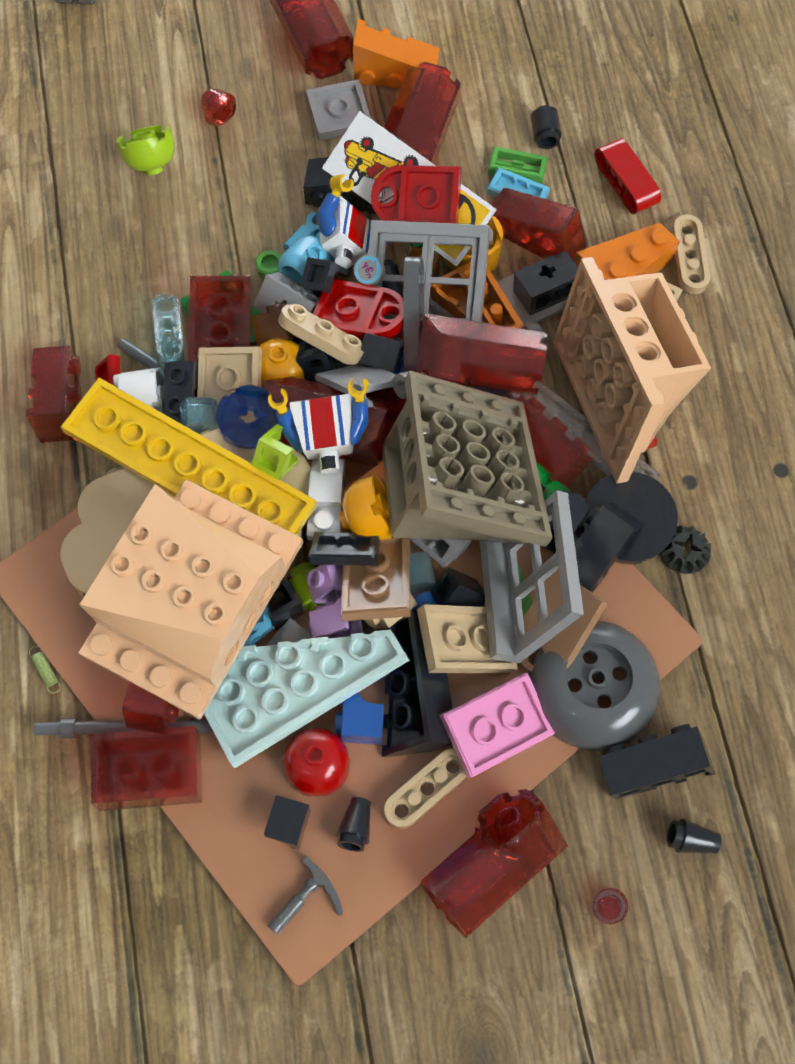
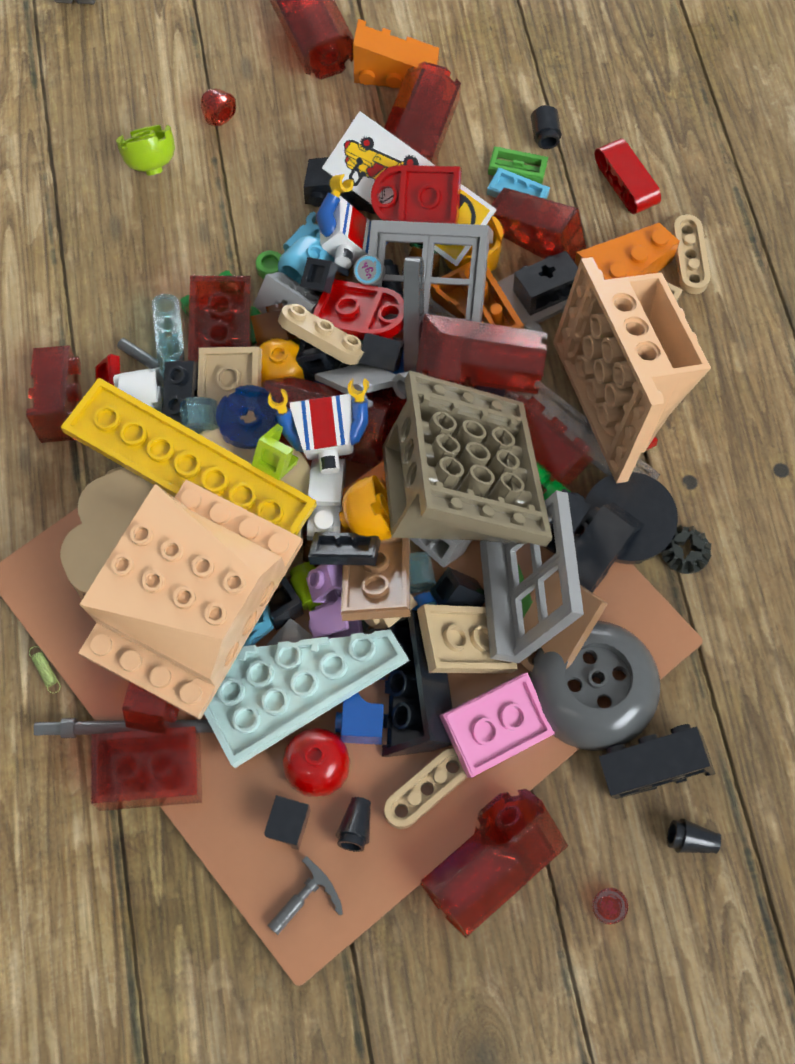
(336, 107): light grey plate -> none

